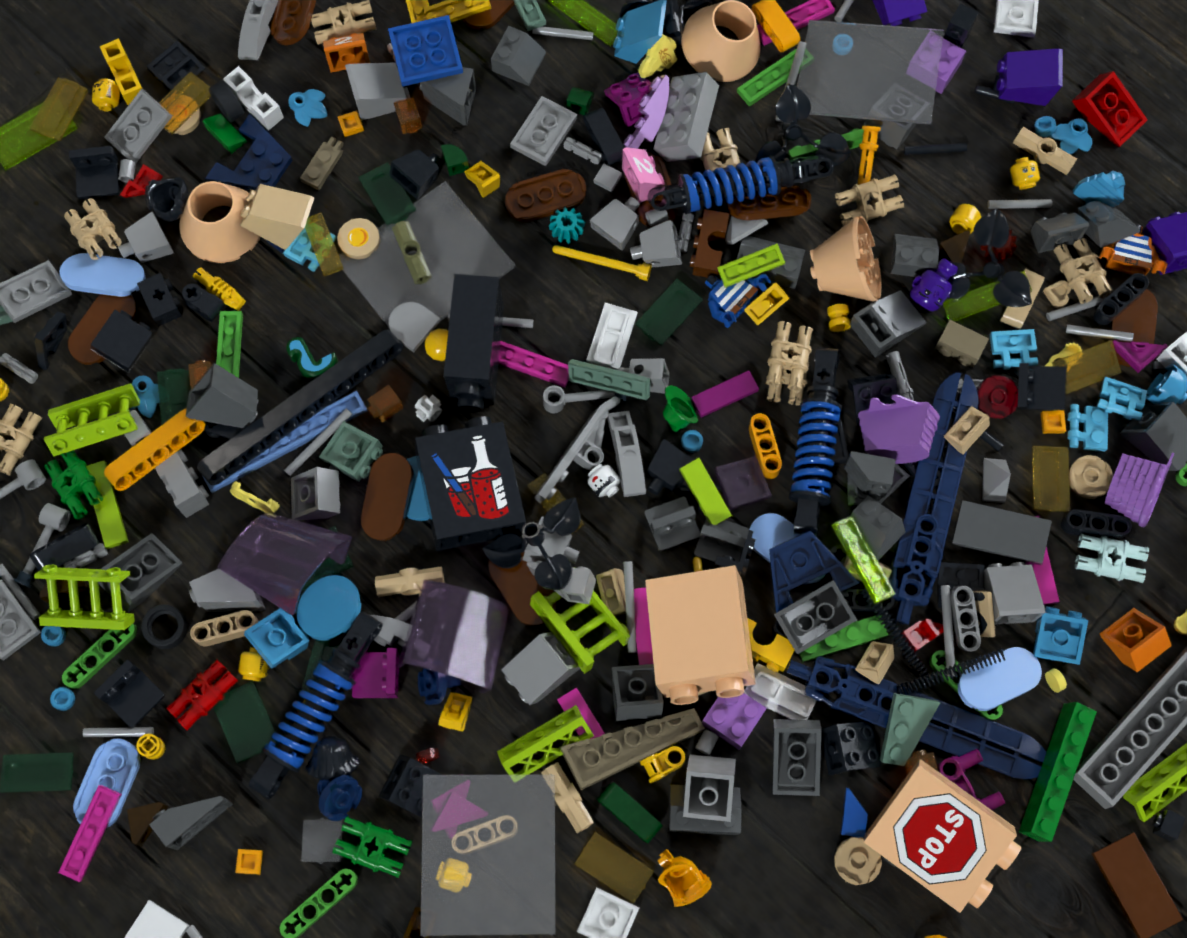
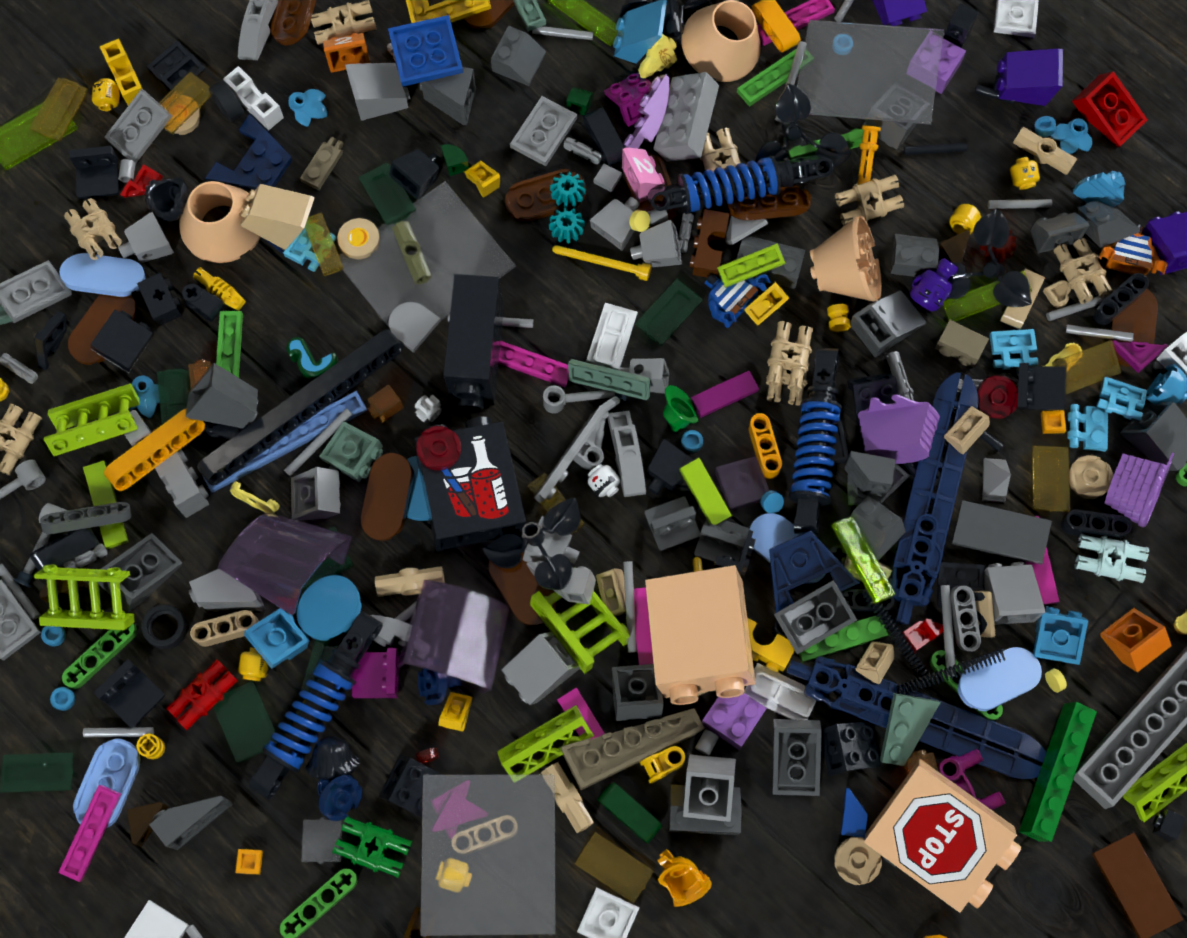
(73, 483): green pin -> none
(86, 517): none -> dark grey beam
(224, 132): green slope -> none
(350, 123): light orange tile -> none
(408, 115): clear orange brick -> none
(436, 344): yellow hair -> none
(438, 448): none -> dark red tile
(575, 187): none -> teal gear
(639, 220): none -> light yellow tile
(772, 502): none -> dark azure tile

